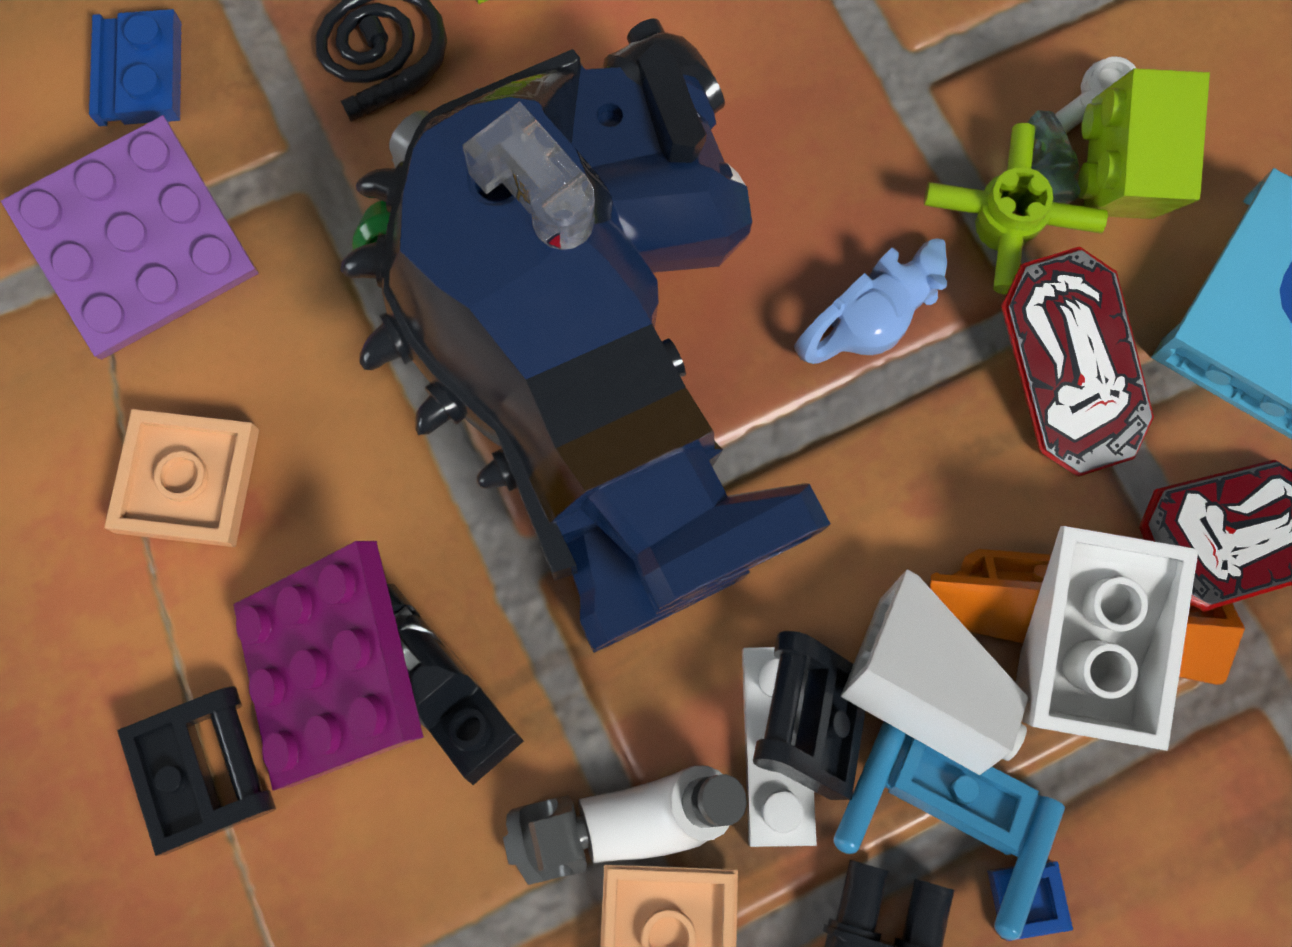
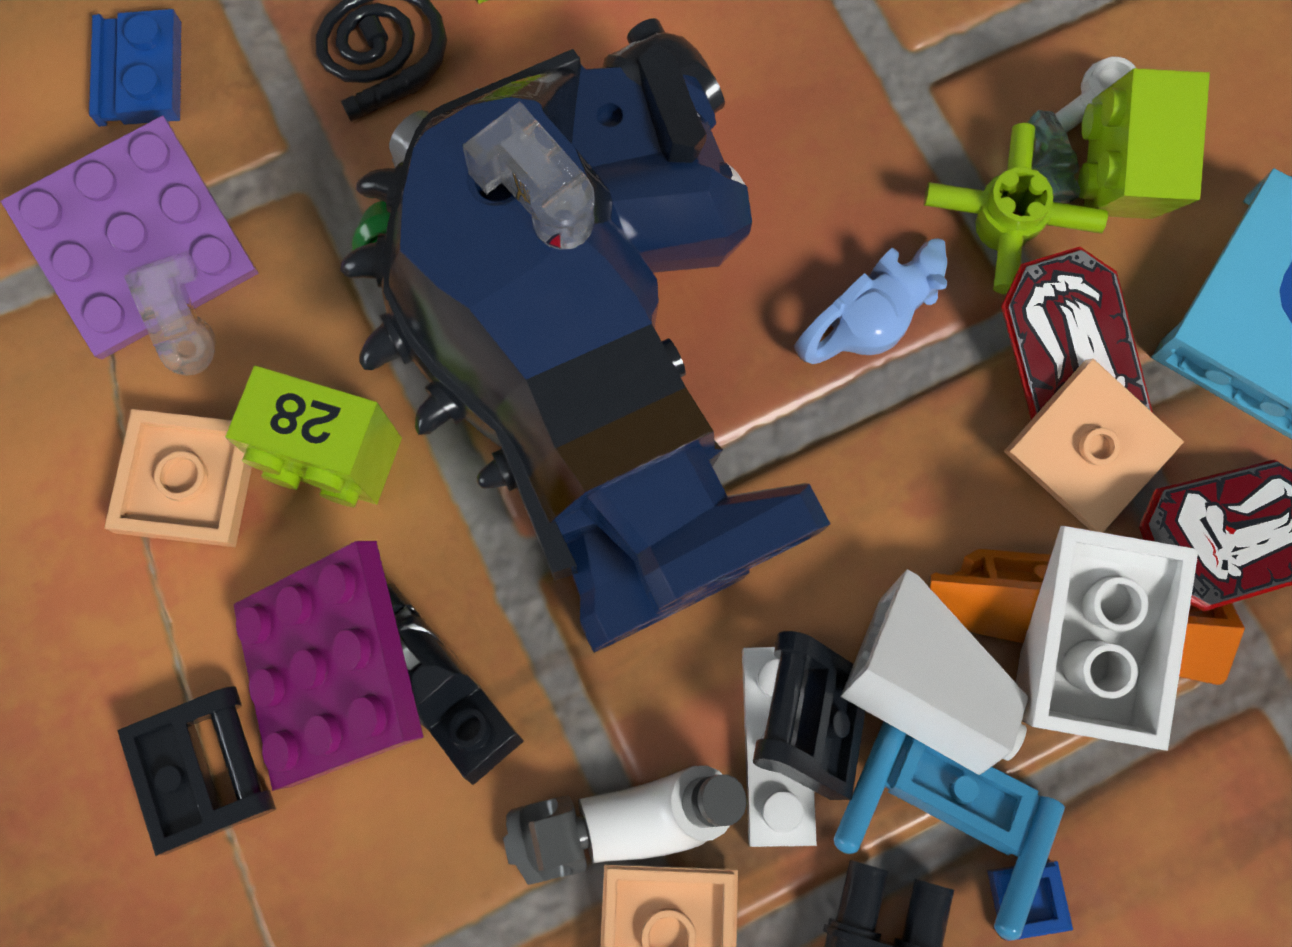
(179, 335): none -> clear leg
(314, 437): none -> lime brick
(1093, 446): none -> light nougat plate

